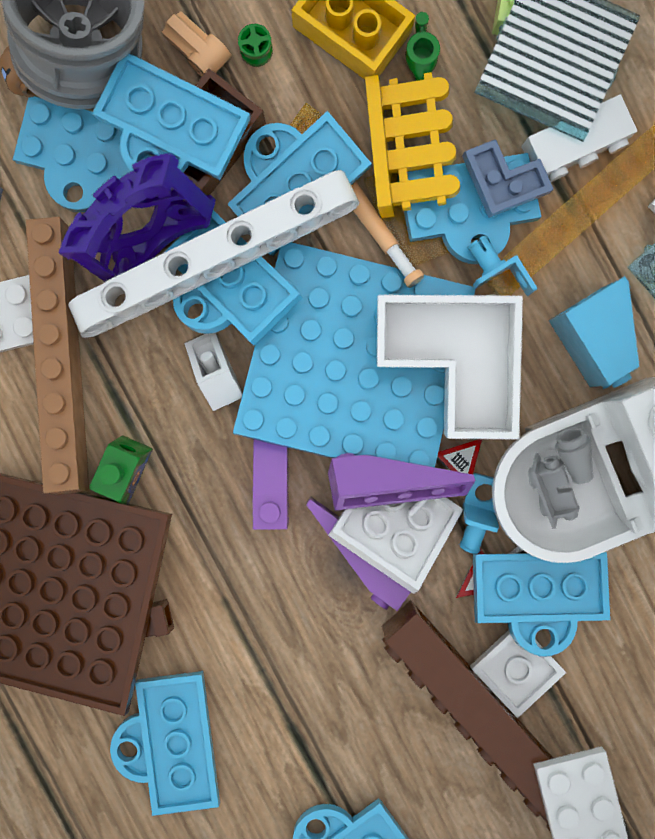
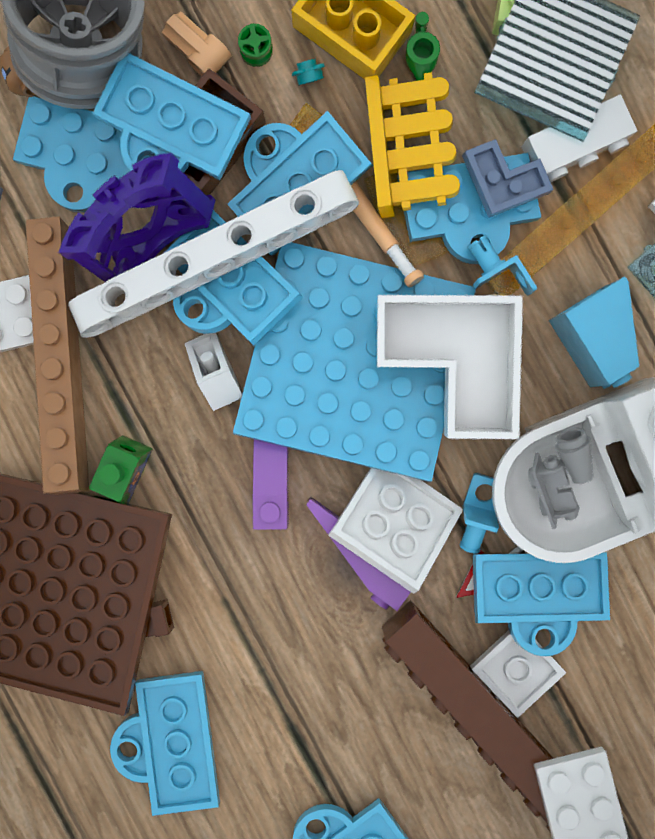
(308, 71): none -> teal plate
(383, 481): medium lavender slope -> none
(458, 459): piece -> none

